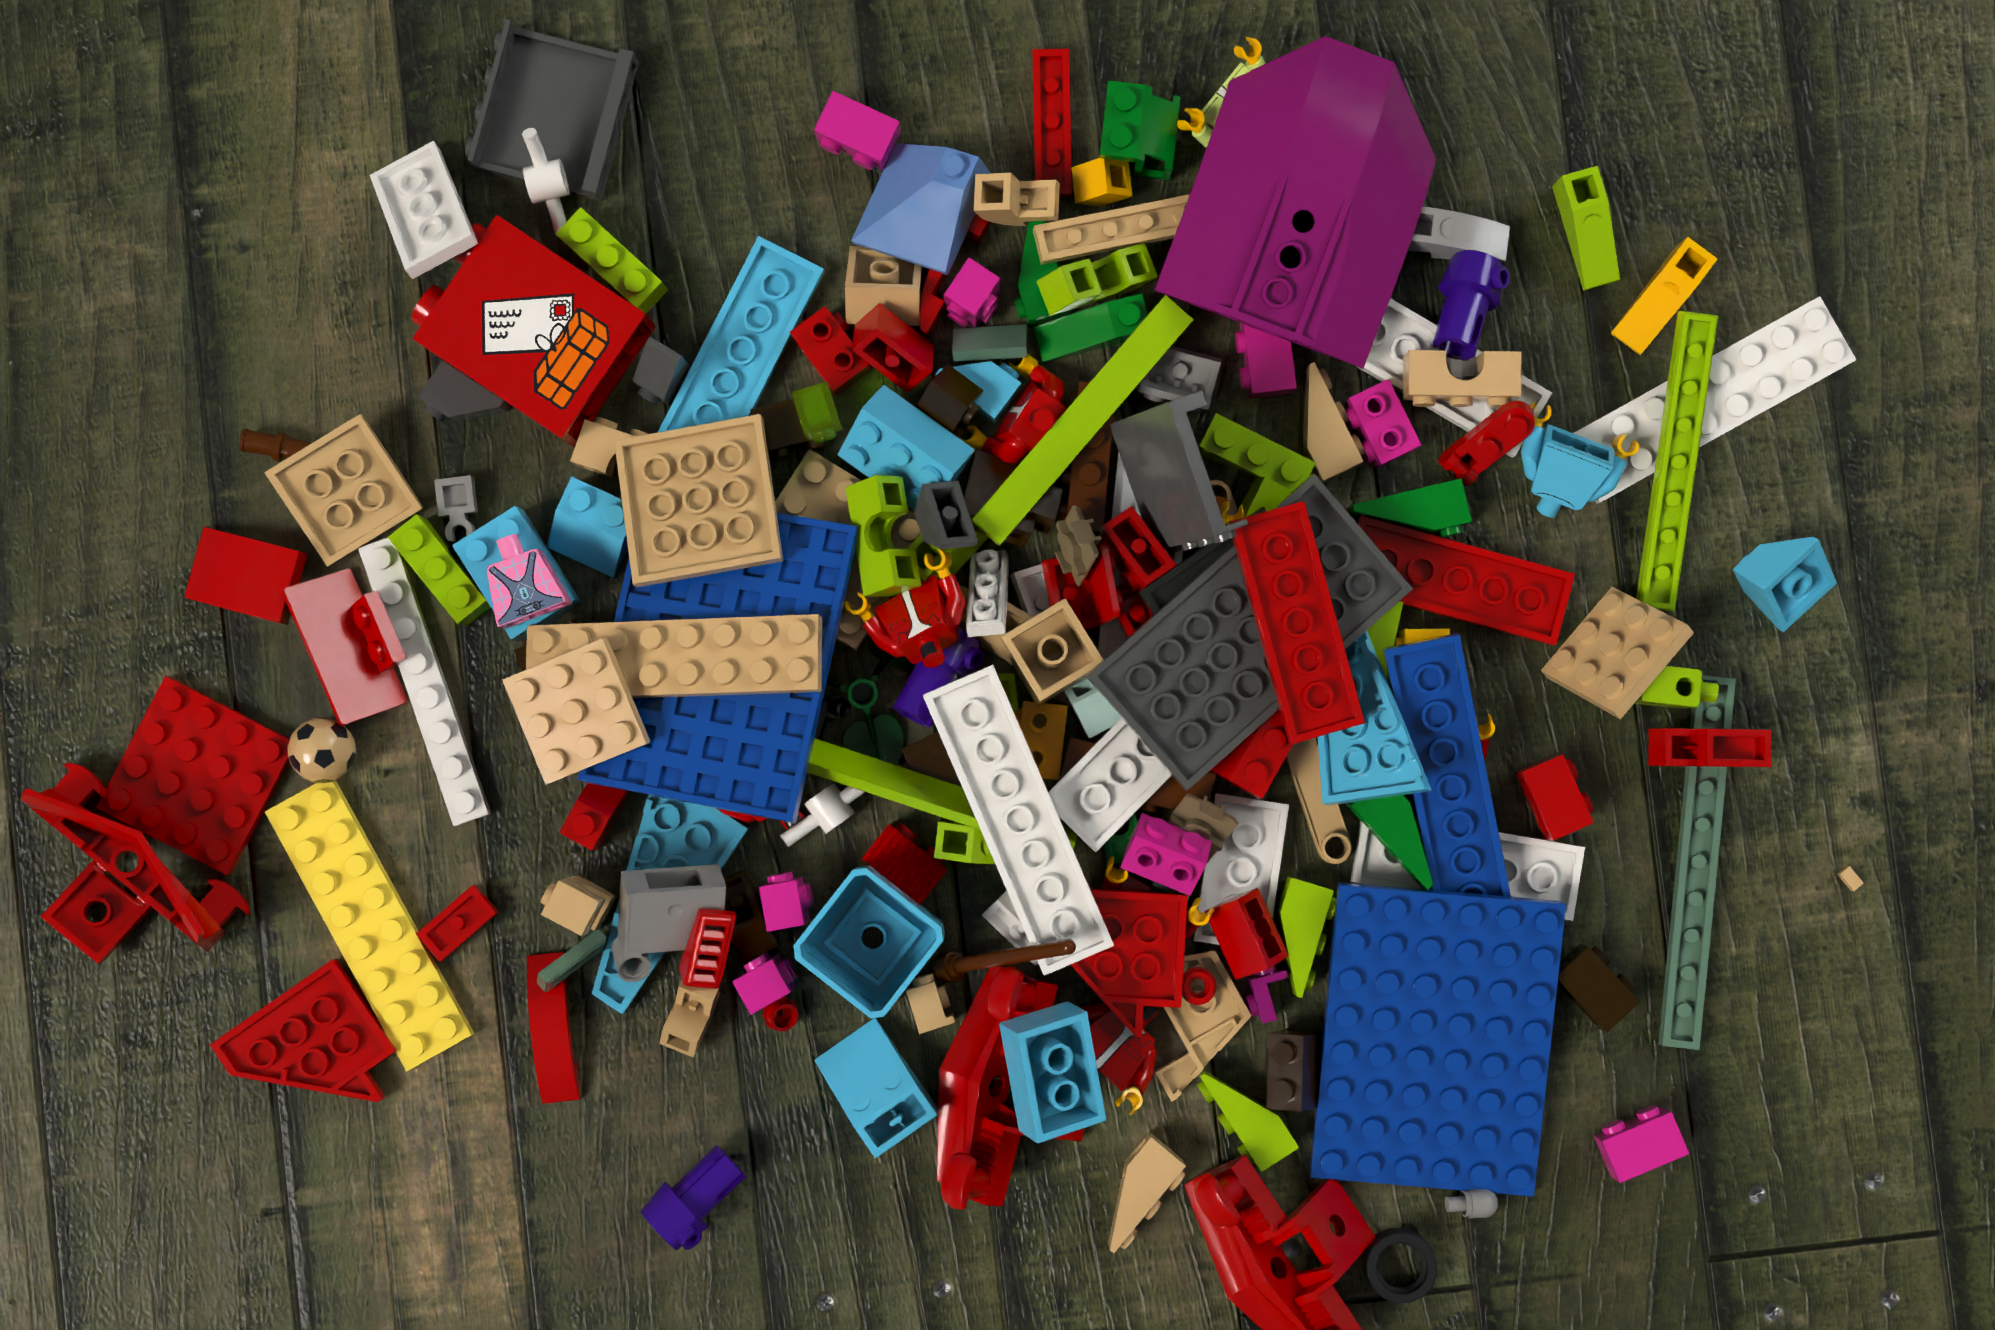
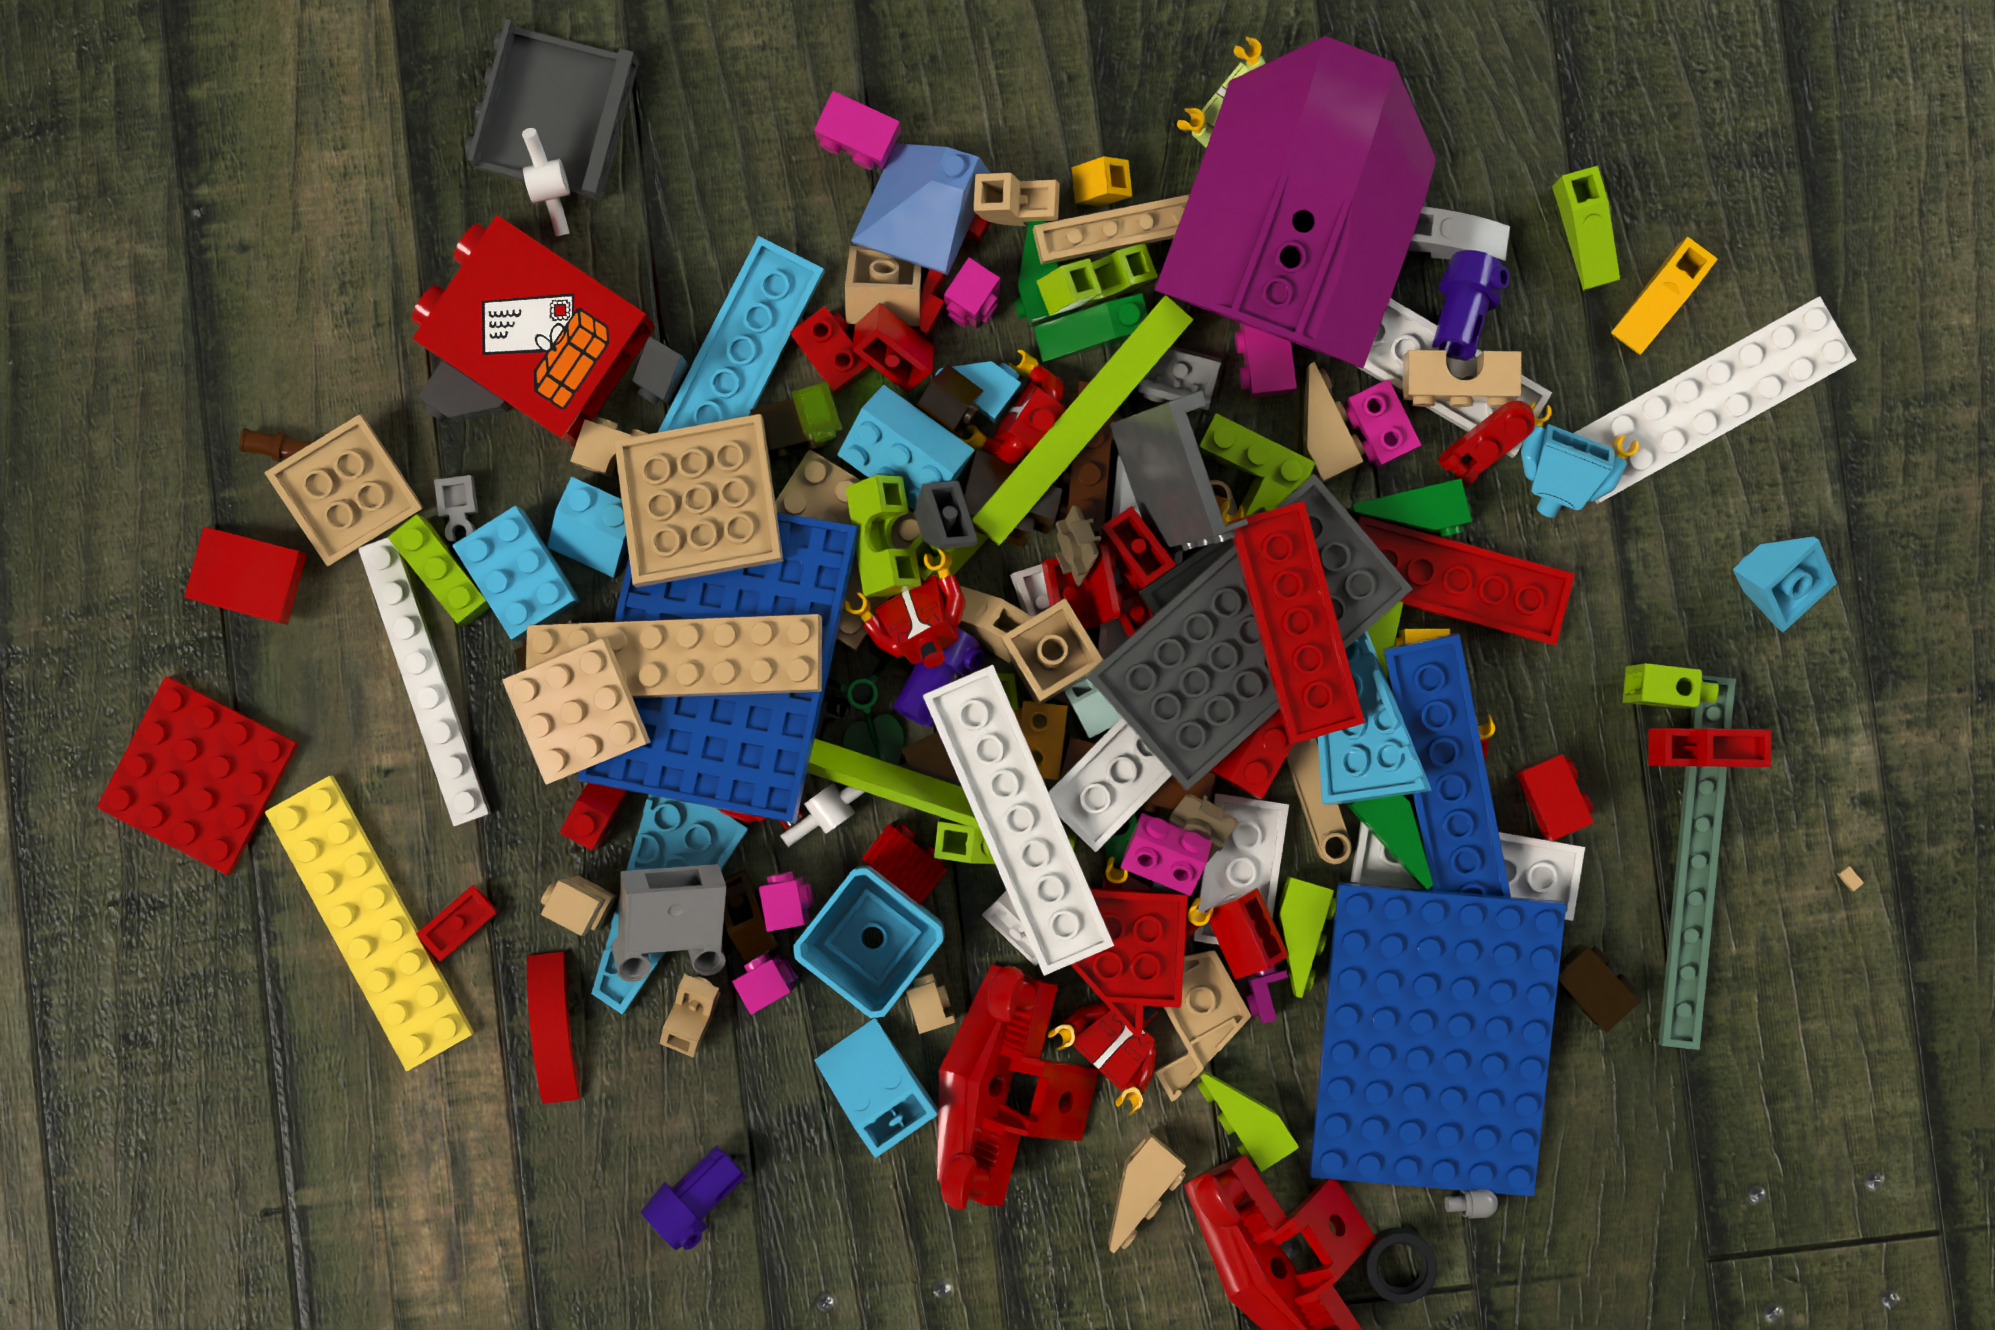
(151, 880): red piece -> none
(311, 1039): red wing -> none
(321, 750): tan piece -> none
(348, 644): bracket -> none
(423, 210): white plate -> none
(523, 584): torso -> none
(571, 961): sand green tile -> none
(611, 261): lime arch -> none
(707, 971): red slope -> none
(784, 1020): red plate -> none
(952, 965): reddish brown piece -> none
(987, 593): white tile -> none
(990, 342): sand green tile -> none
(1052, 117): red plate -> none
(1052, 1071): medium azure brick -> none
(1138, 127): green piece -> none
(1208, 991): red plate -> none
(1293, 1070): dark brown brick -> none
(1617, 652): tan plate -> none
(1640, 1143): dark pink brick -> none
(1676, 459): lime tile -> none

